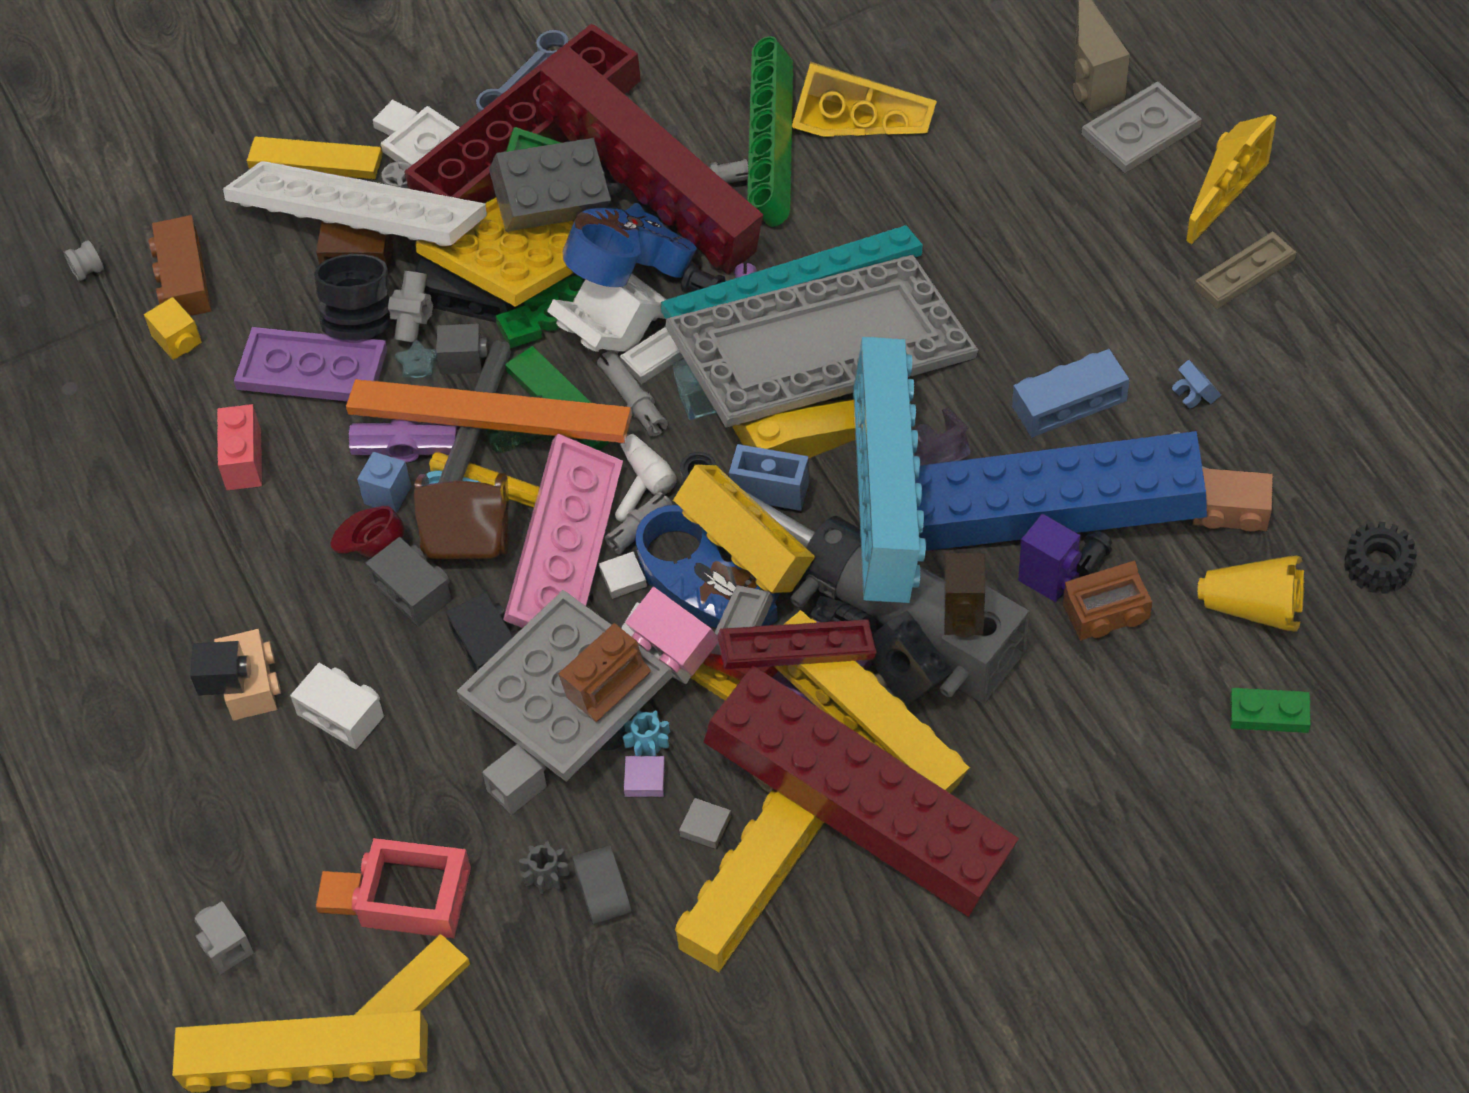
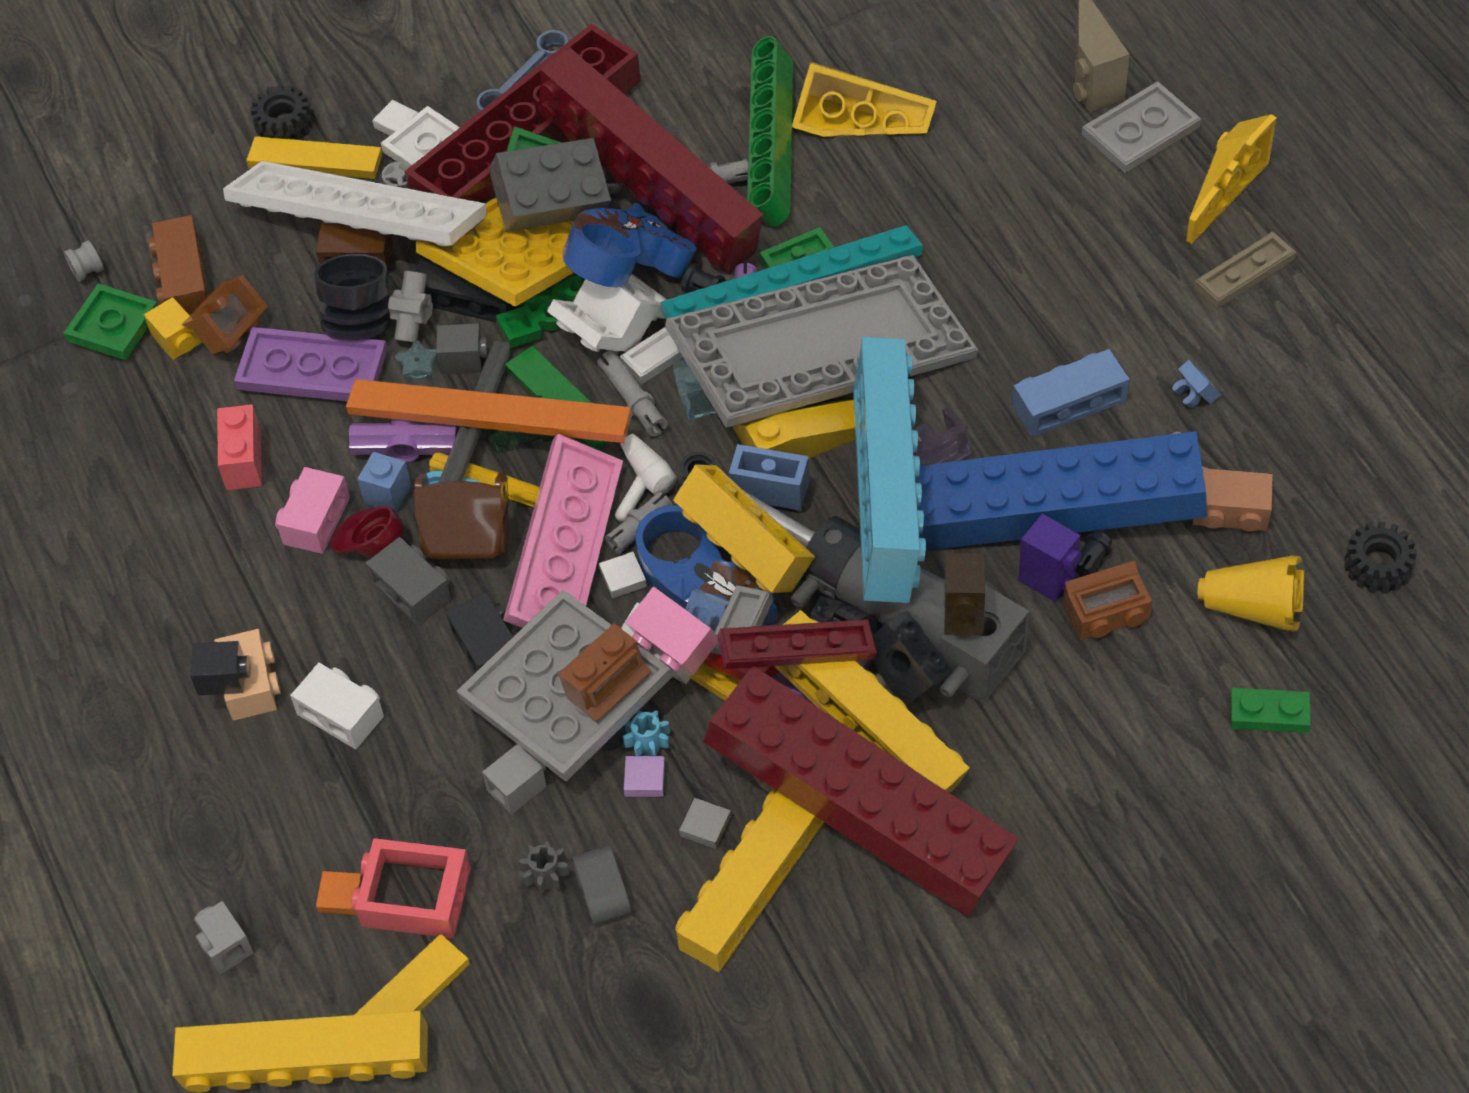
(110, 322): none -> green plate
(226, 315): none -> dark orange window
(282, 102): none -> black tyre
(312, 510): none -> bright pink brick
(706, 607): none -> medium blue tile
(796, 248): none -> green plate

